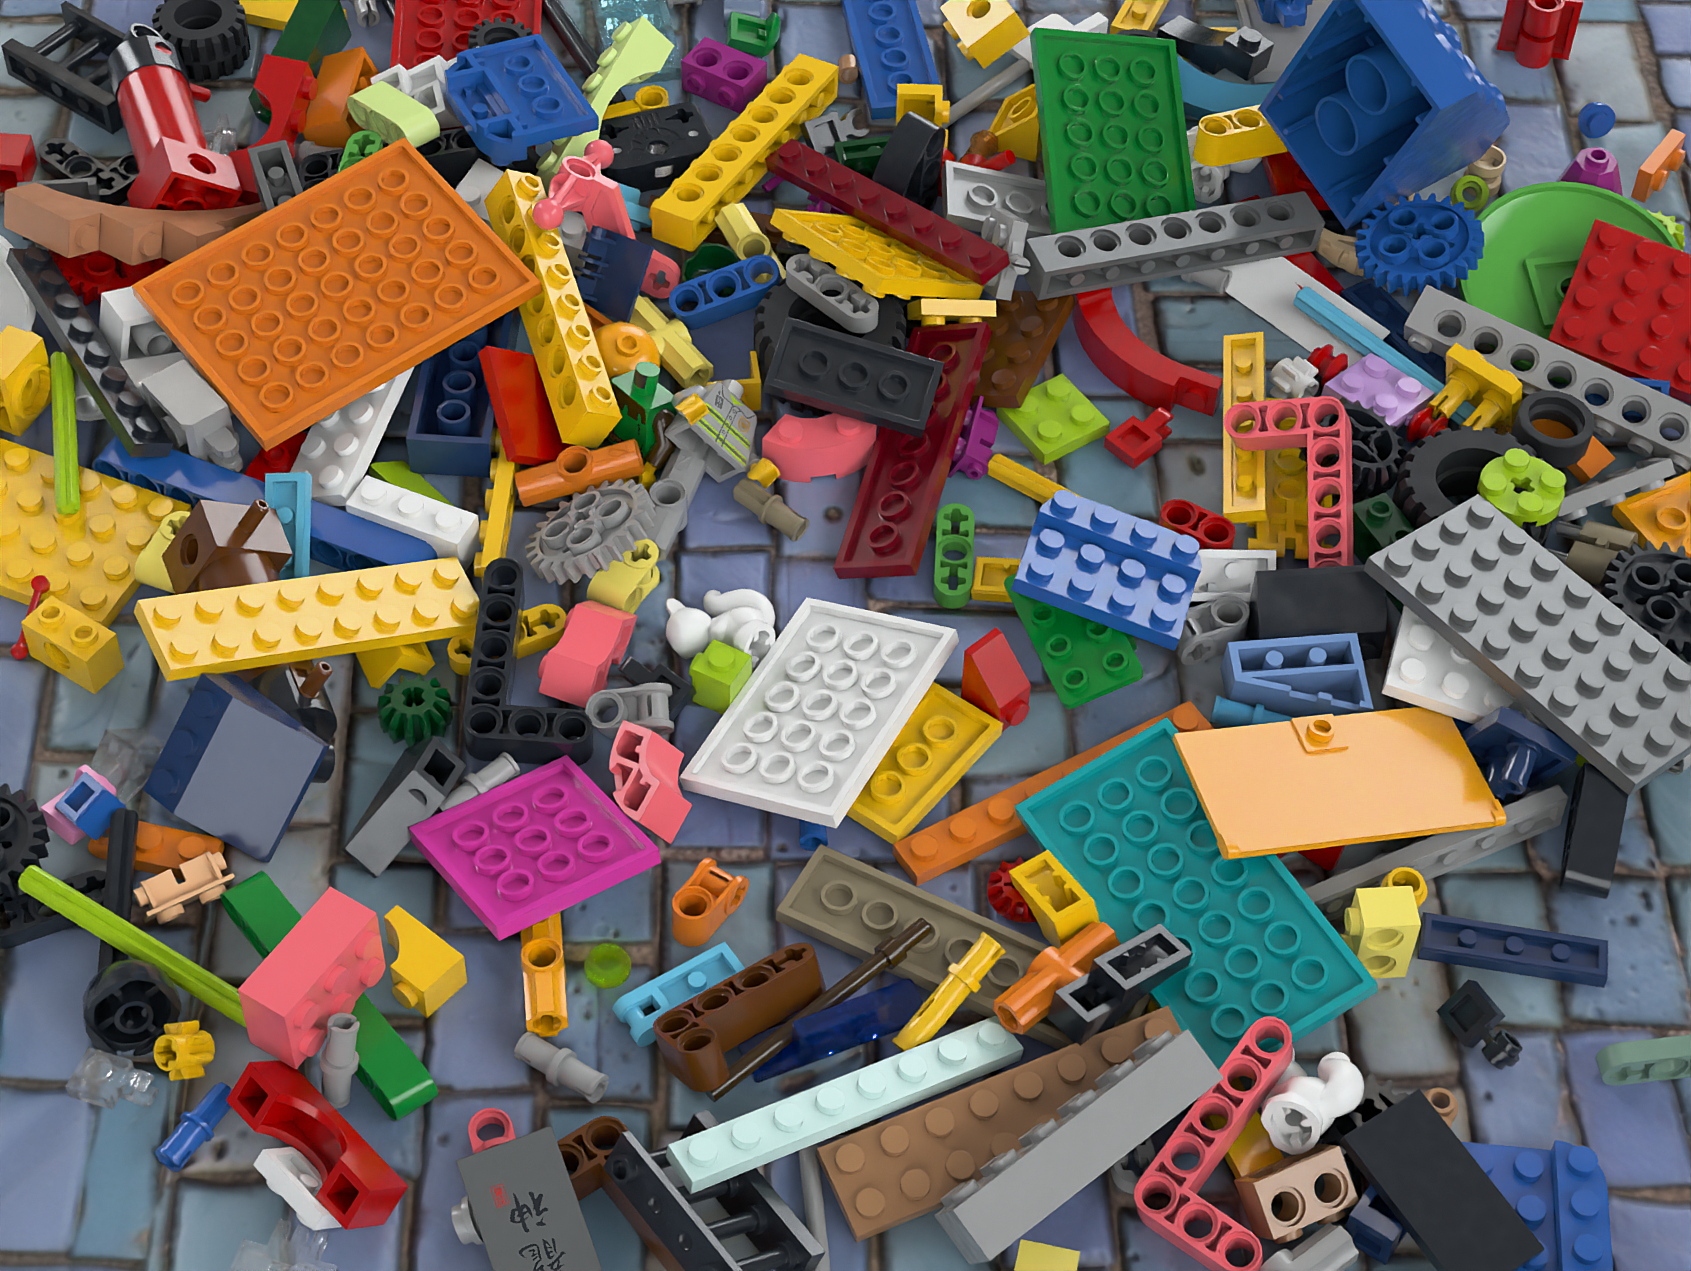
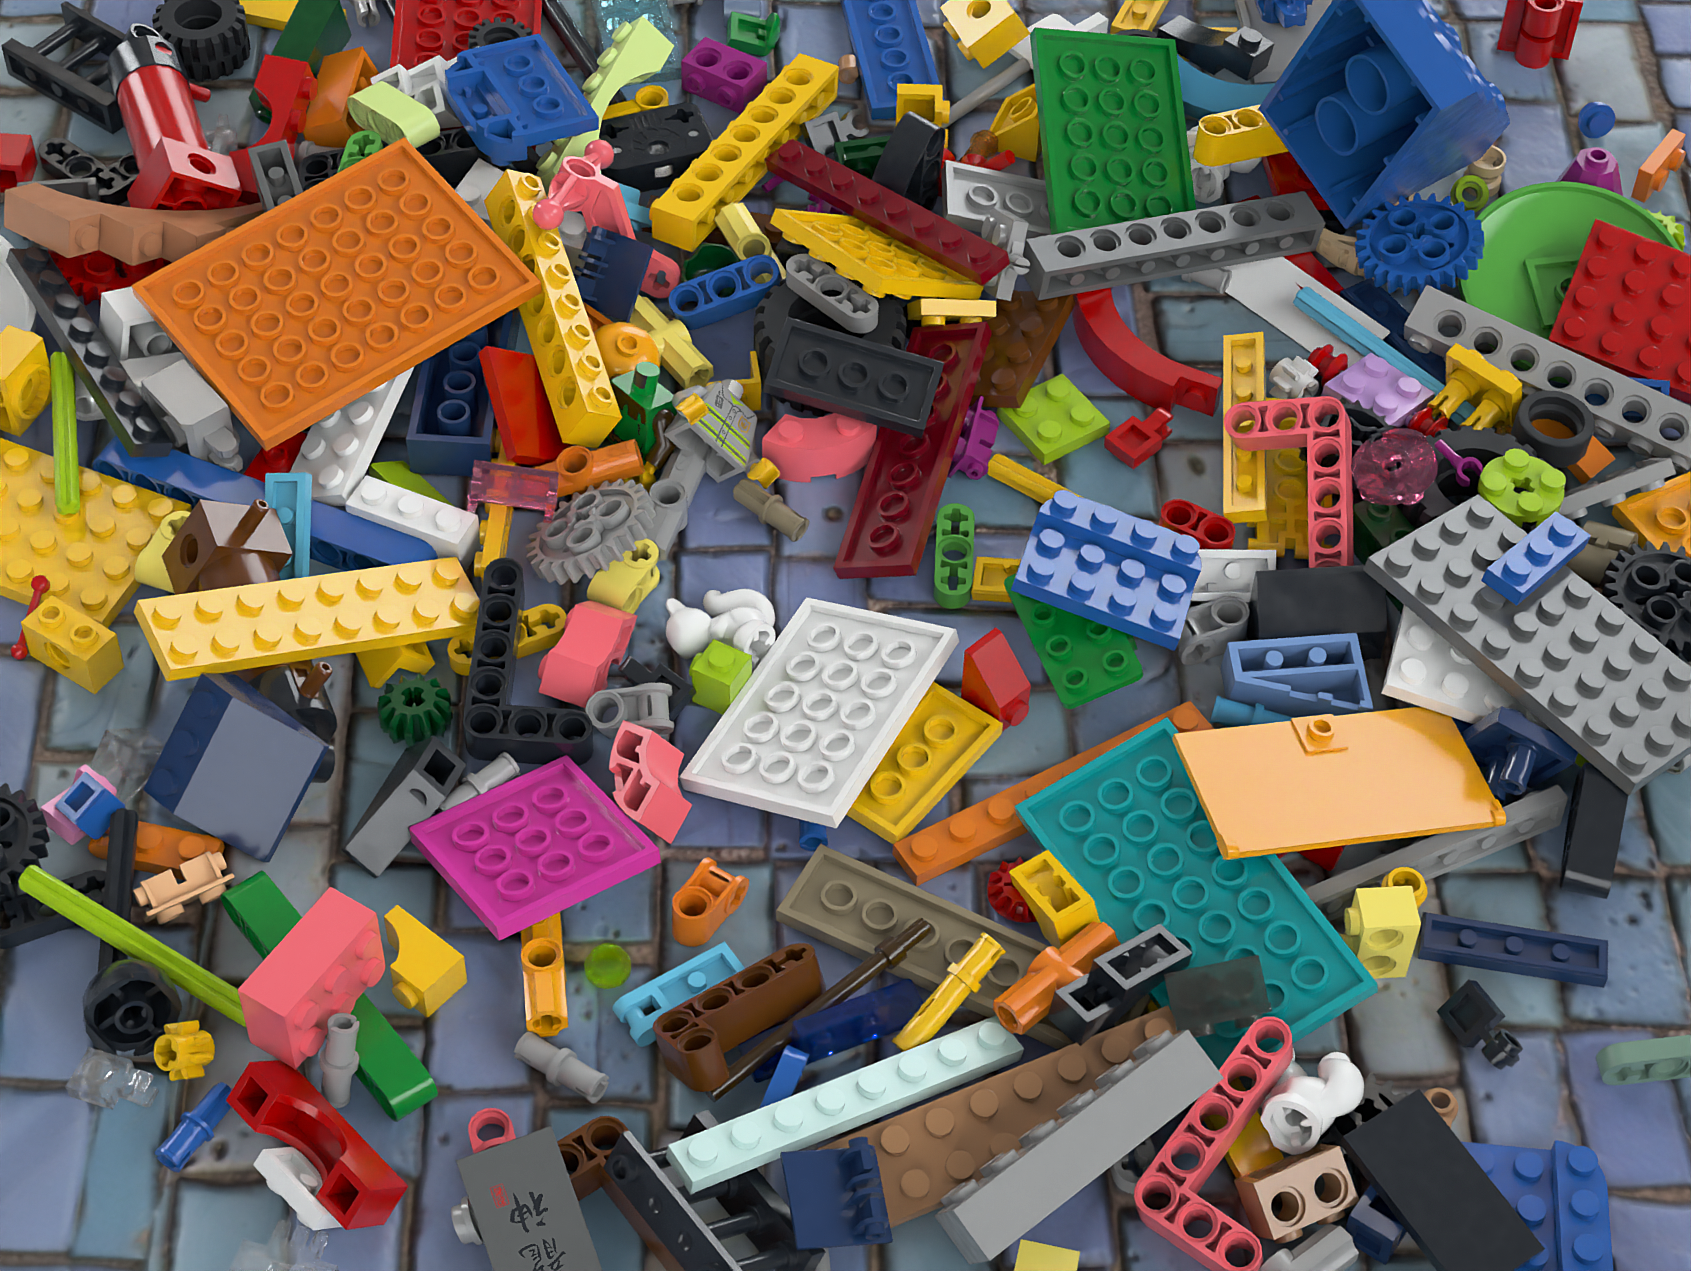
(513, 487): none -> clear pink hinge
(785, 1076): none -> blue beam
(836, 1196): none -> dark blue hinge
(1217, 994): none -> clear smoke bracket
(1398, 486): none -> clear pink plate
(1459, 463): none -> magenta hand
(1536, 558): none -> plate

